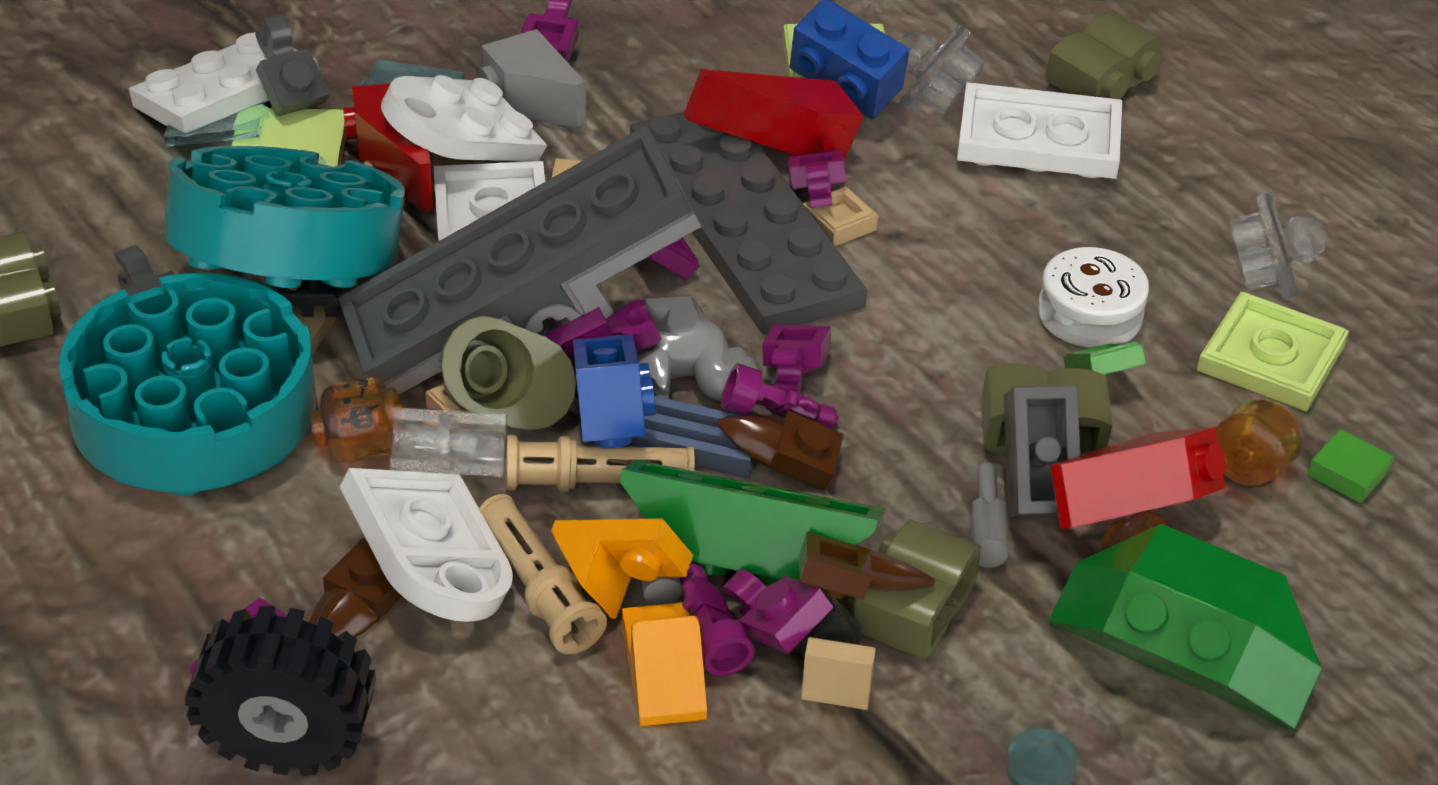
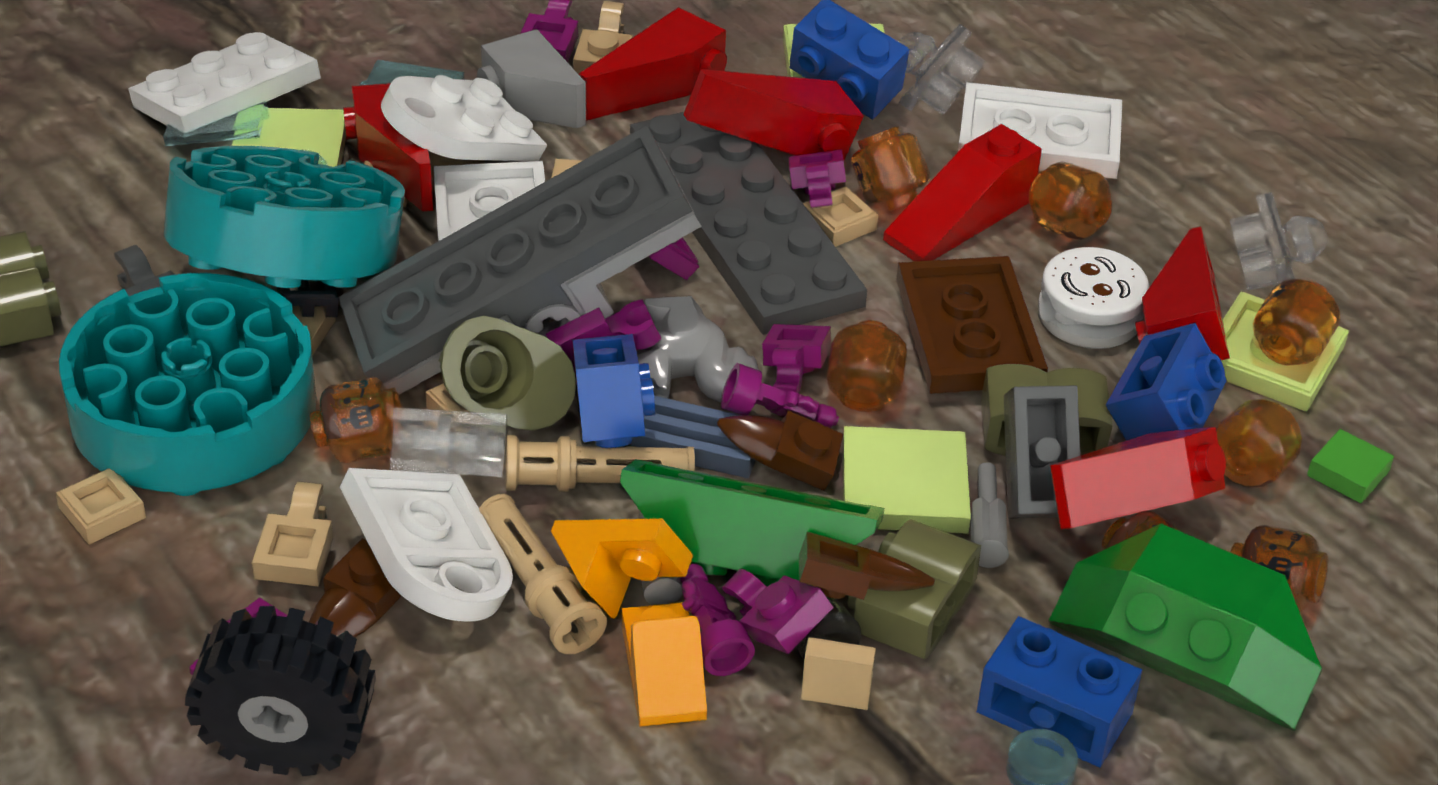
(100, 505): none -> tan tile
(287, 76): dark grey plate -> none
(296, 544): none -> tan plate
(598, 43): none -> tan plate
(654, 65): none -> red slope
(867, 366): none -> clear orange head
(890, 168): none -> clear orange head
(908, 474): none -> yellowish green tile
(966, 320): none -> reddish brown plate
(969, 194): none -> red slope
(1059, 686): none -> blue brick
(1070, 200): none -> clear orange head
(1105, 58): olive brick -> none
(1107, 357): bright green tile -> none
(1167, 384): none -> blue brick
(1186, 295): none -> red slope
(1291, 554): none -> clear orange head
(1296, 322): none -> clear orange head

